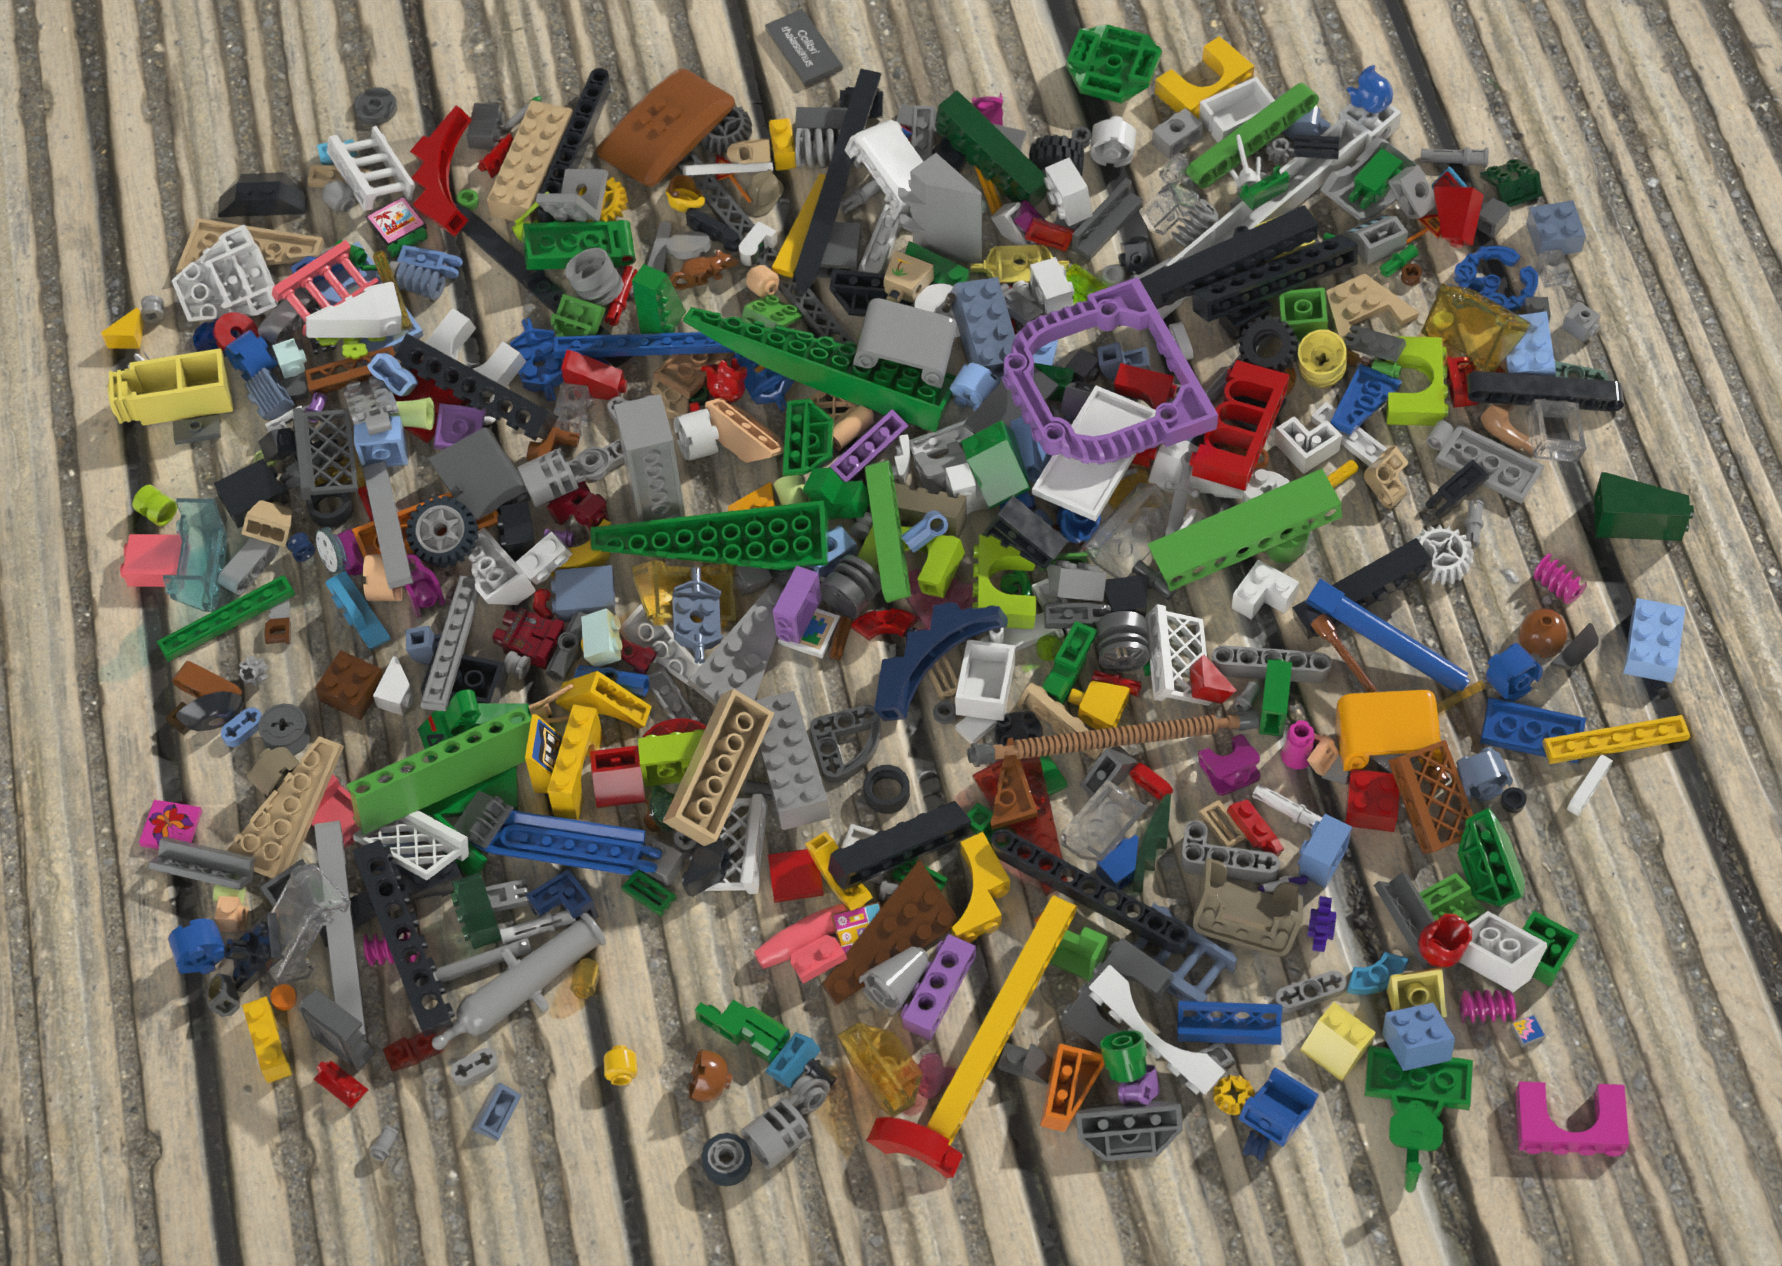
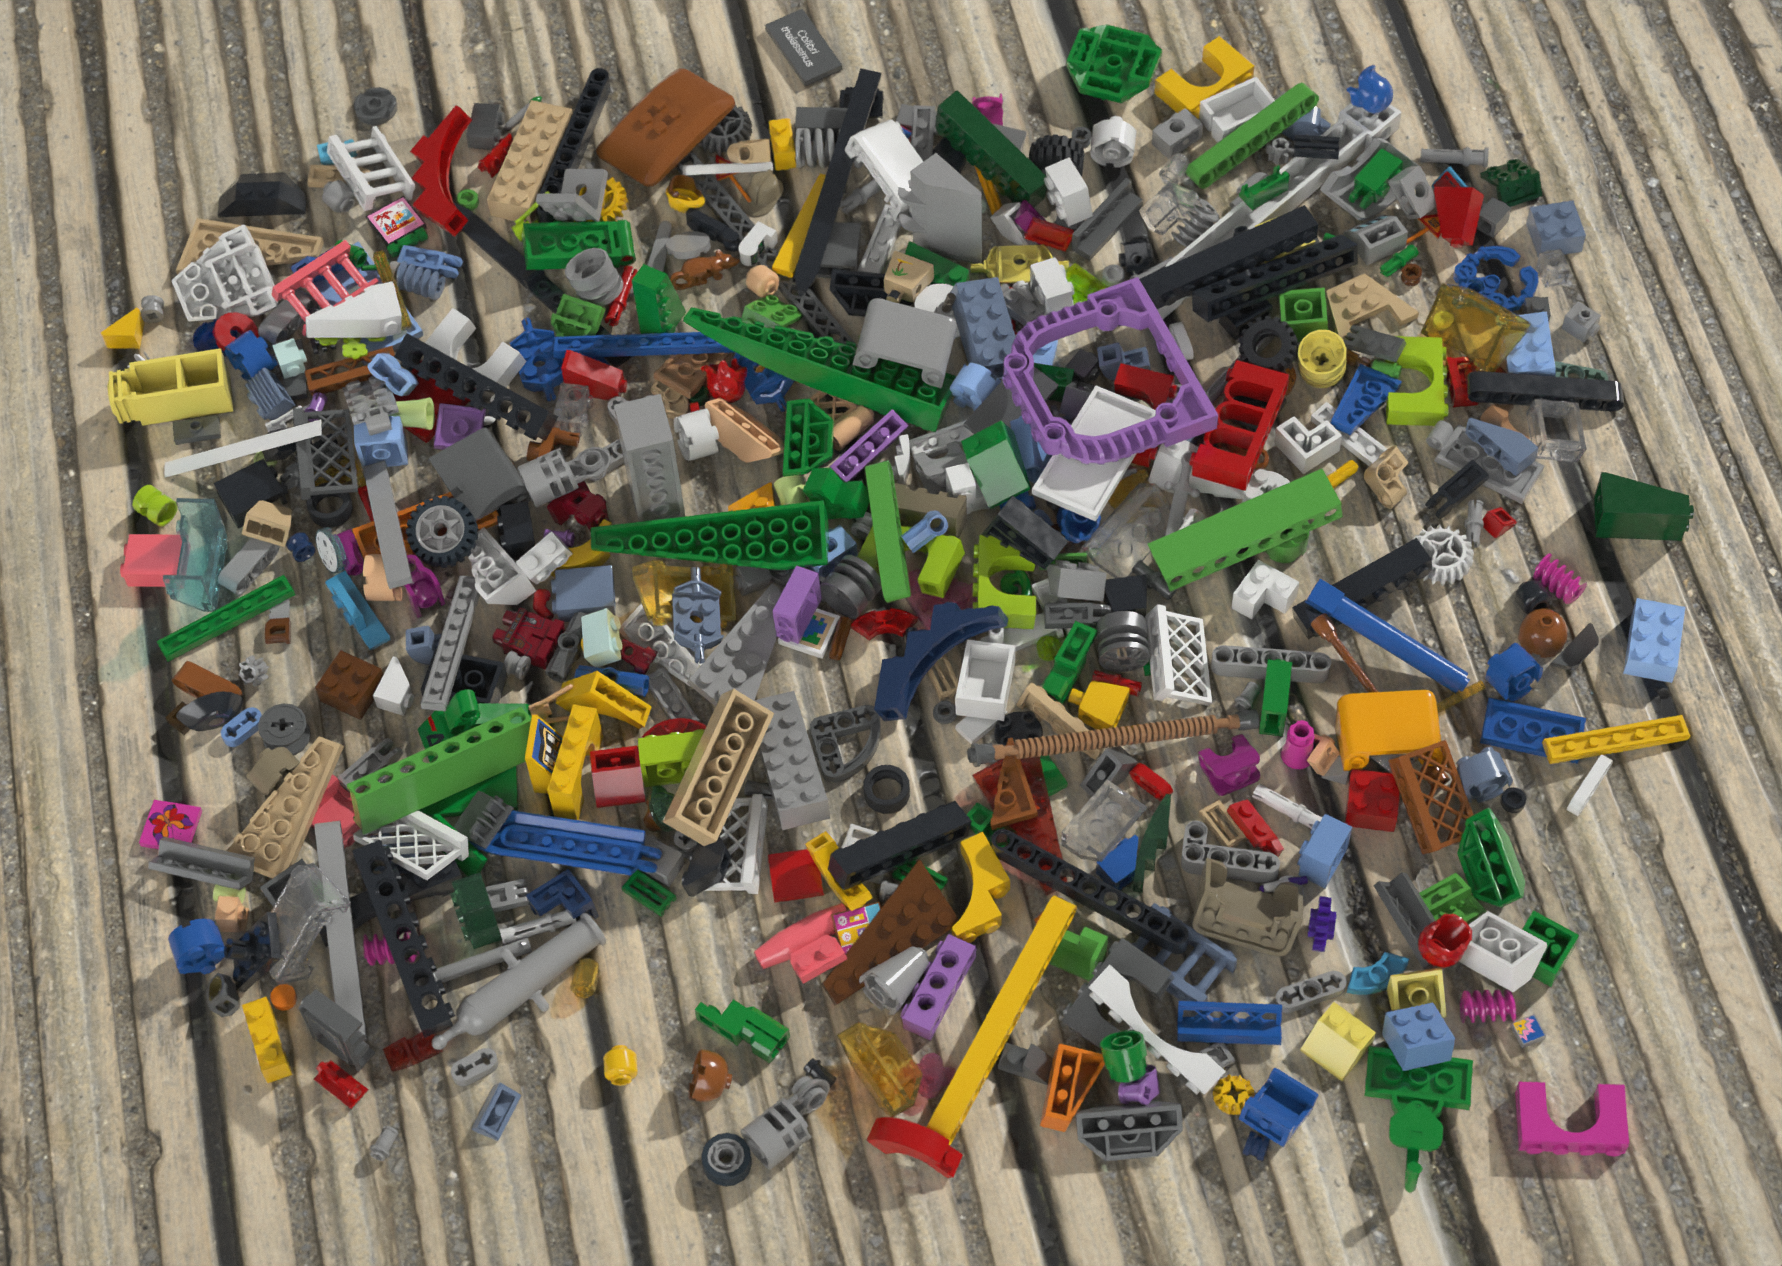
(243, 448): none -> white sticker
(369, 763): none -> light grey hinge
(791, 1060): dark azure slope -> none
(1209, 682): red slope -> none
(1247, 175): white plant -> none
(1498, 522): none -> red slope
(1505, 445): none -> sand blue slope
(1532, 596): none -> black head

